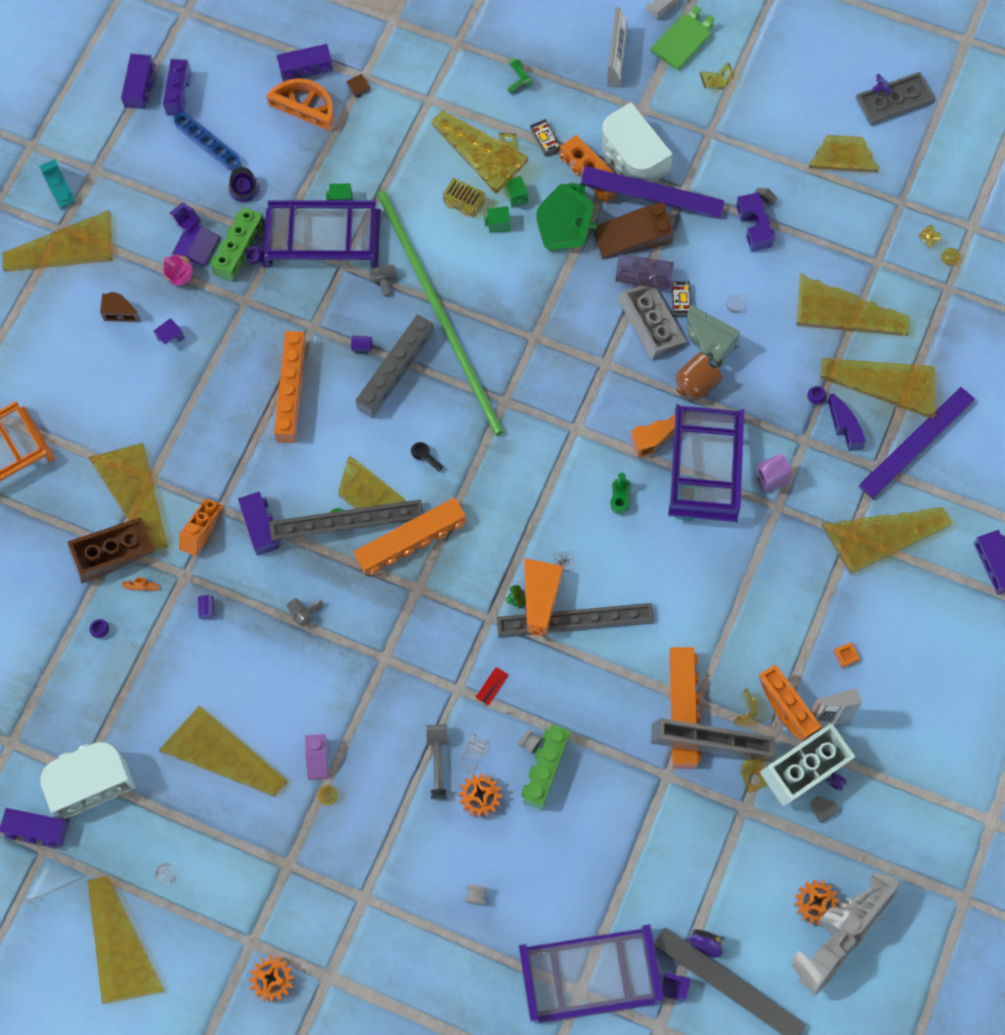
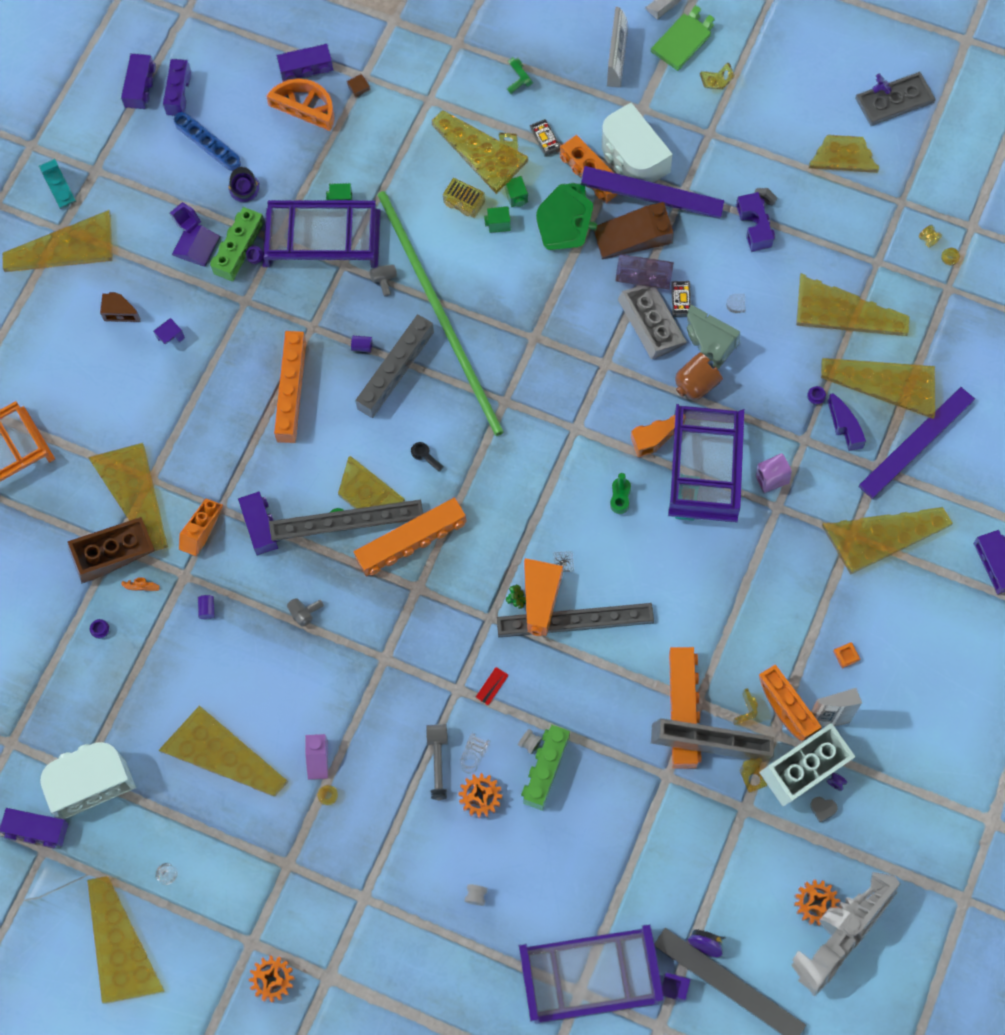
(177, 270): dark pink hair -> none

